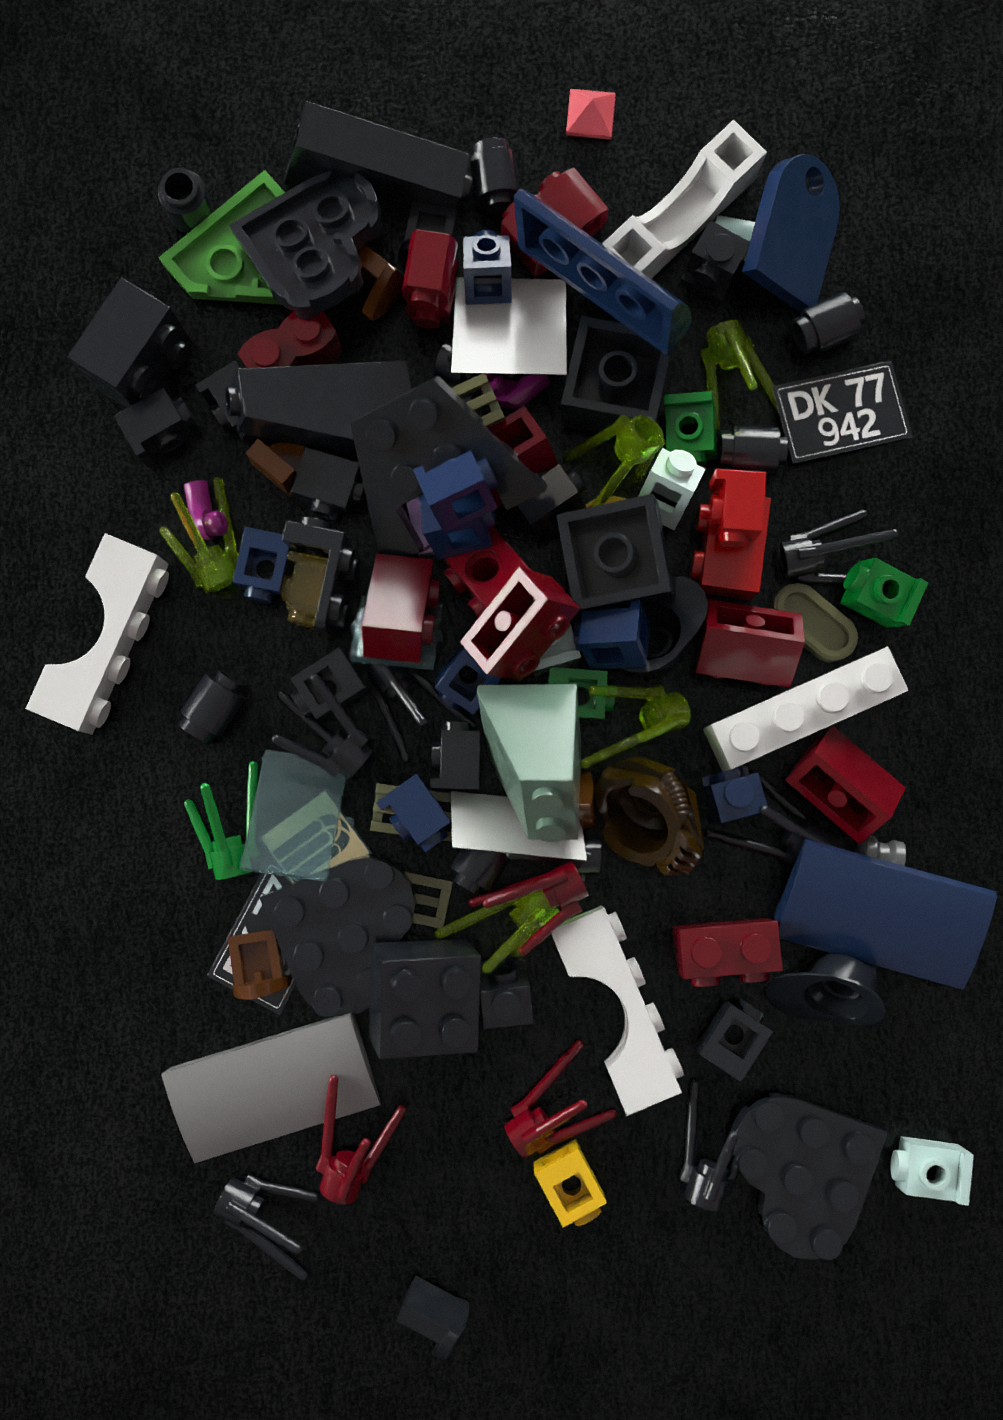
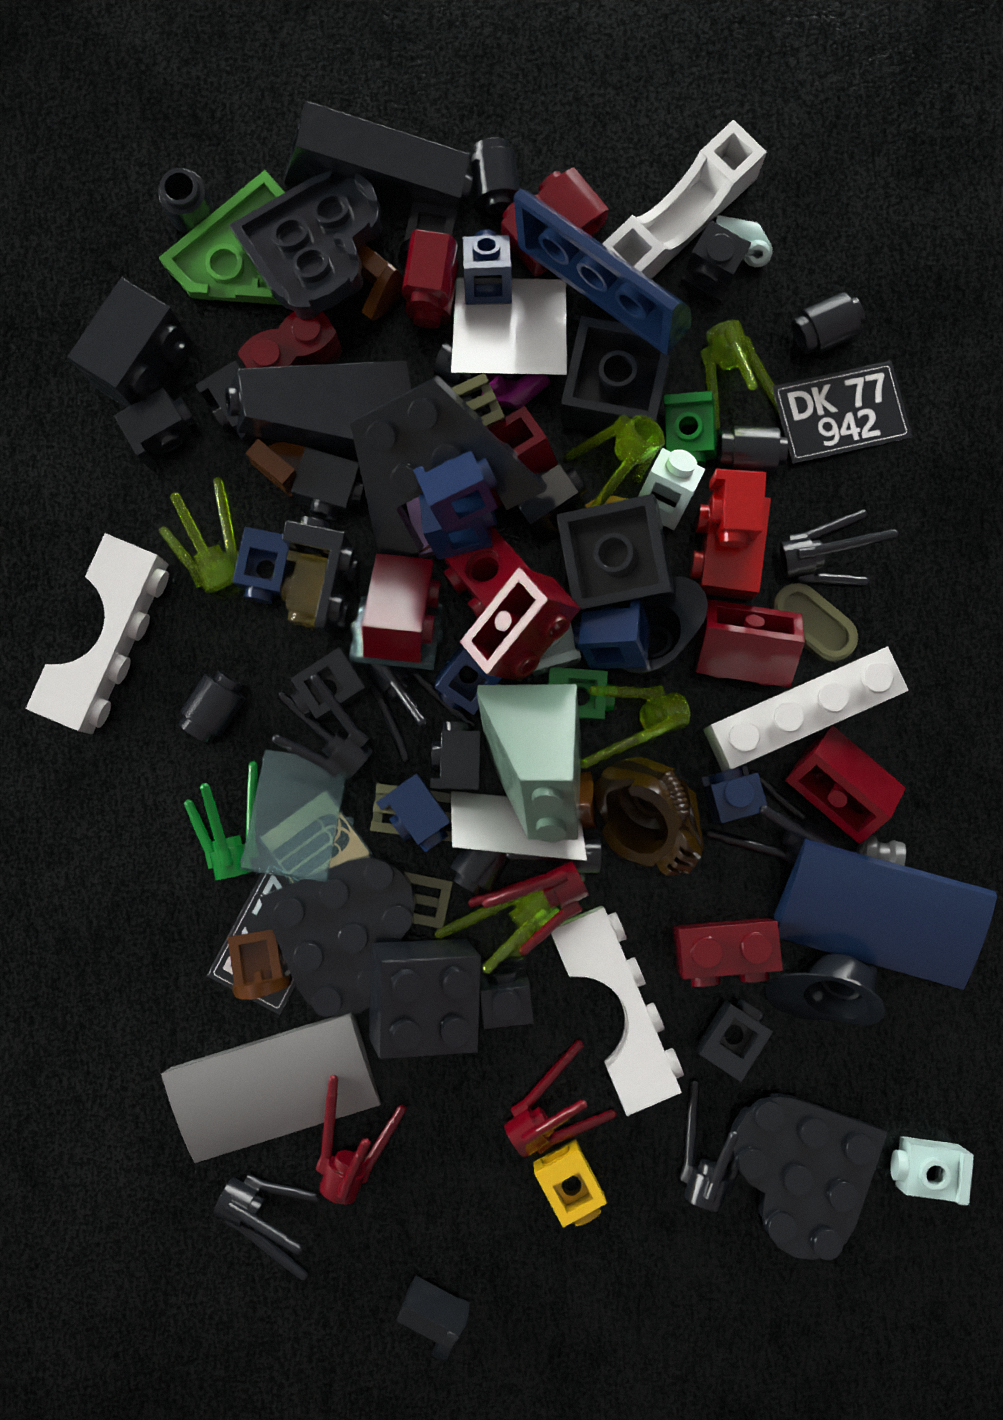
(199, 505): magenta arm -> none
(590, 114): coral slope -> none
(794, 231): dark blue tile -> none
(889, 608): green brick -> none

